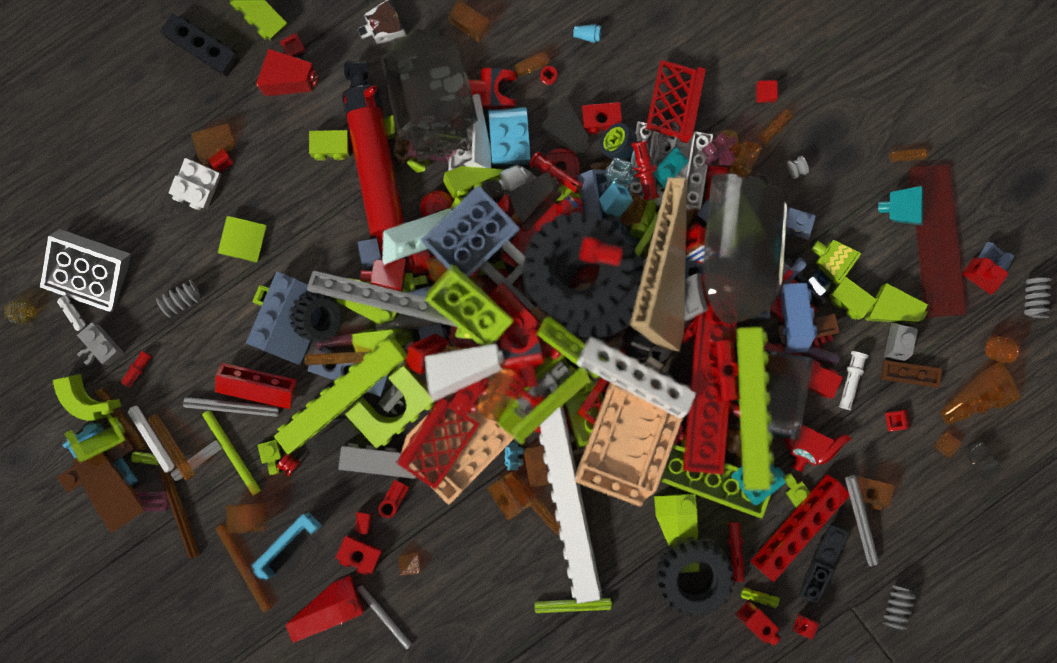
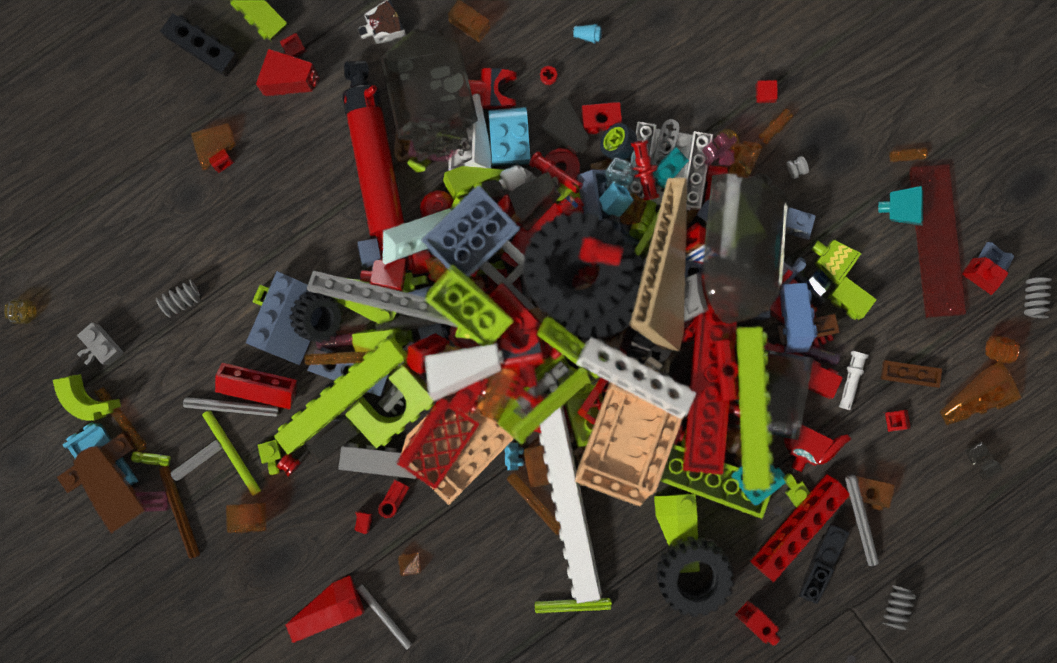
(71, 313): white axle -> none
(84, 269): light grey slope -> none
(97, 442): lime panel -> none
(136, 369): red axle -> none
(151, 439): white axle -> none
(171, 447): clear orange axle -> none
(194, 184): white plate -> none
(241, 239): lime slope -> none
(243, 568): clear orange piece -> none
(262, 567): medium azure panel -> none
(329, 144): lime brick -> none
(370, 555): red brick -> none
(390, 127): lime slope -> none
(509, 496): clear orange brick -> none
(532, 64): clear orange beam -> none
(689, 108): red fence -> none
(736, 550): red pin -> none
(760, 597): lime axle -> none
(806, 627): red leg -> none
(896, 306): lime slope -> none
(900, 341): light grey torso -> none
(947, 444): clear orange plate -> none

